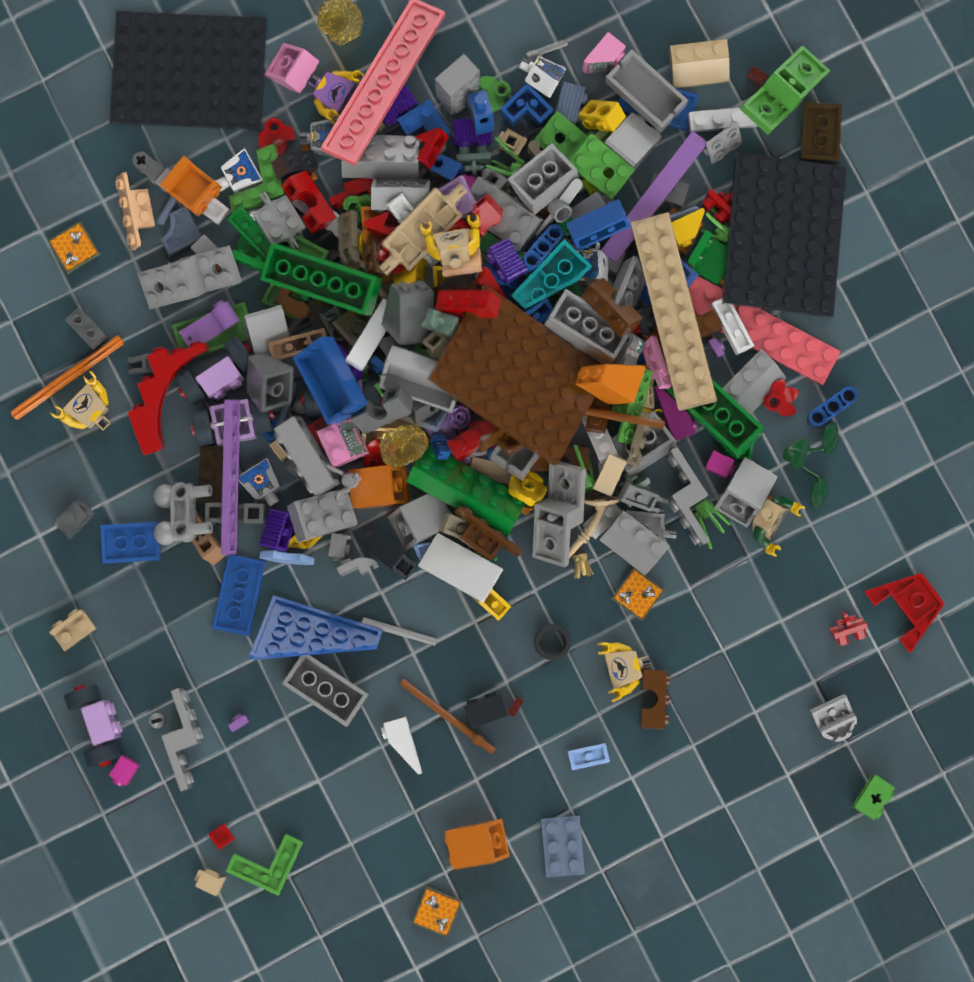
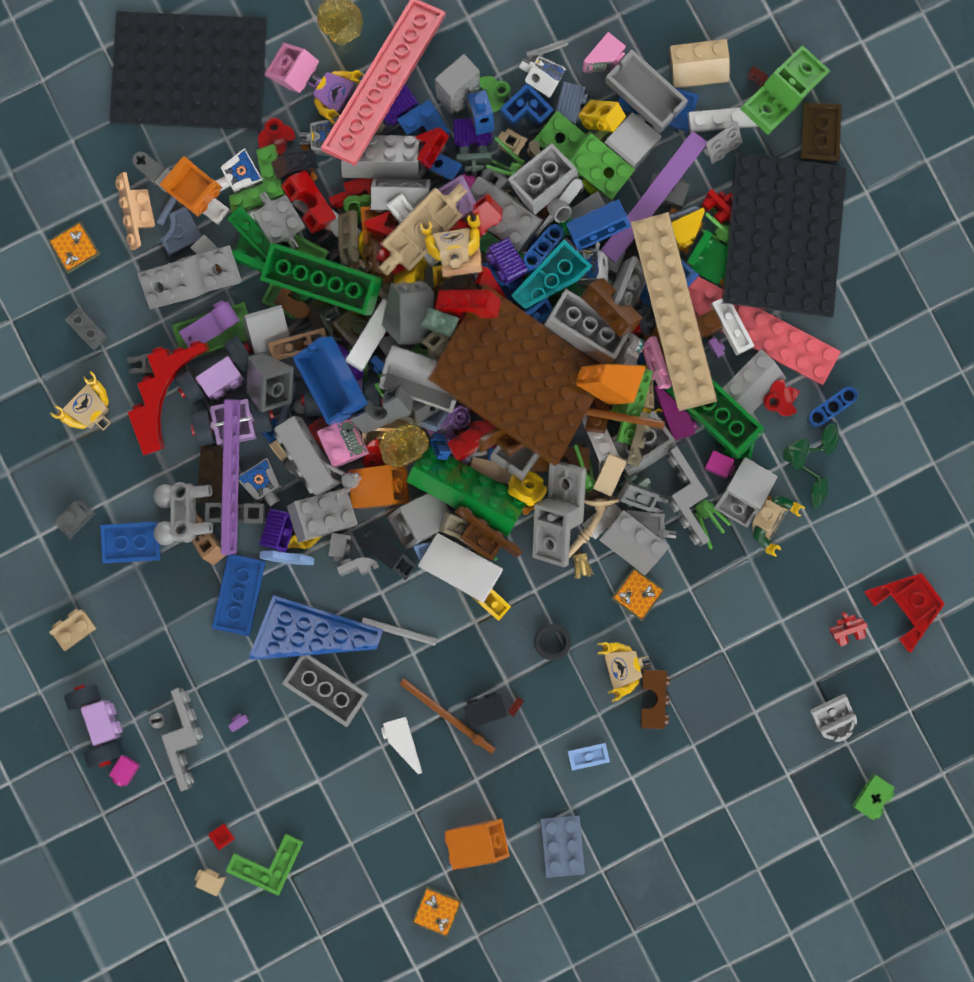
(67, 377): orange axle -> none

